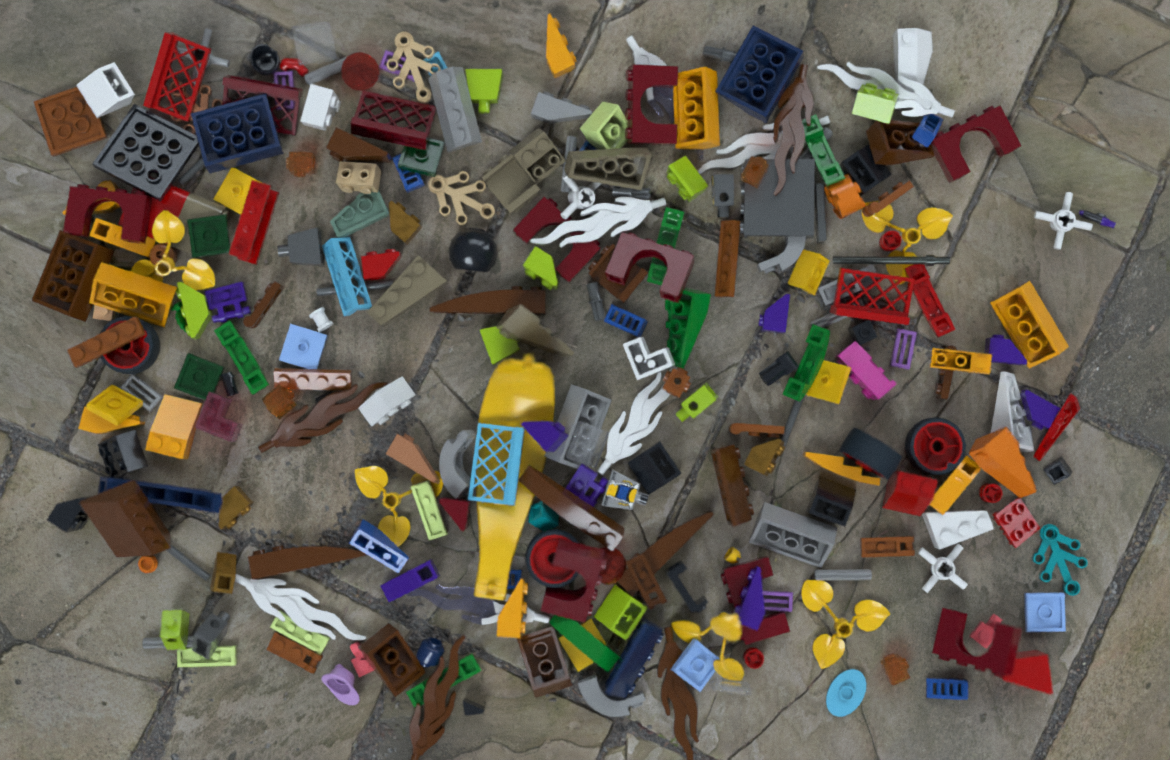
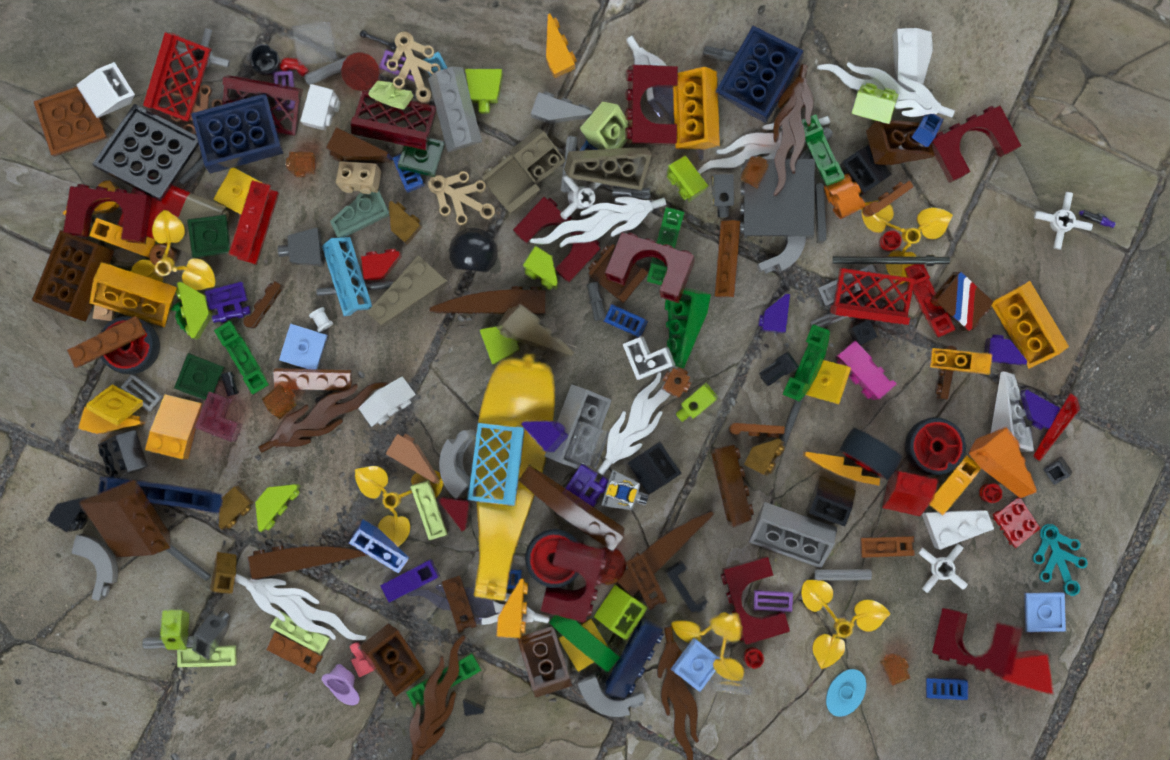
(103, 560): none -> light grey arch
(148, 563): orange plate -> none
(274, 503): none -> lime slope
(363, 34): none -> black hinge
(387, 94): none -> yellowish green slope
(430, 652): dark blue head -> none
(459, 603): none -> reddish brown plate
(543, 516): teal panel -> none
(731, 555): yellow hinge -> none
(752, 604): dark purple slope -> none
(808, 271): yellow panel -> none
(910, 351): medium lavender tile -> none
(962, 300): none -> panel
(984, 632): coral plate -> none

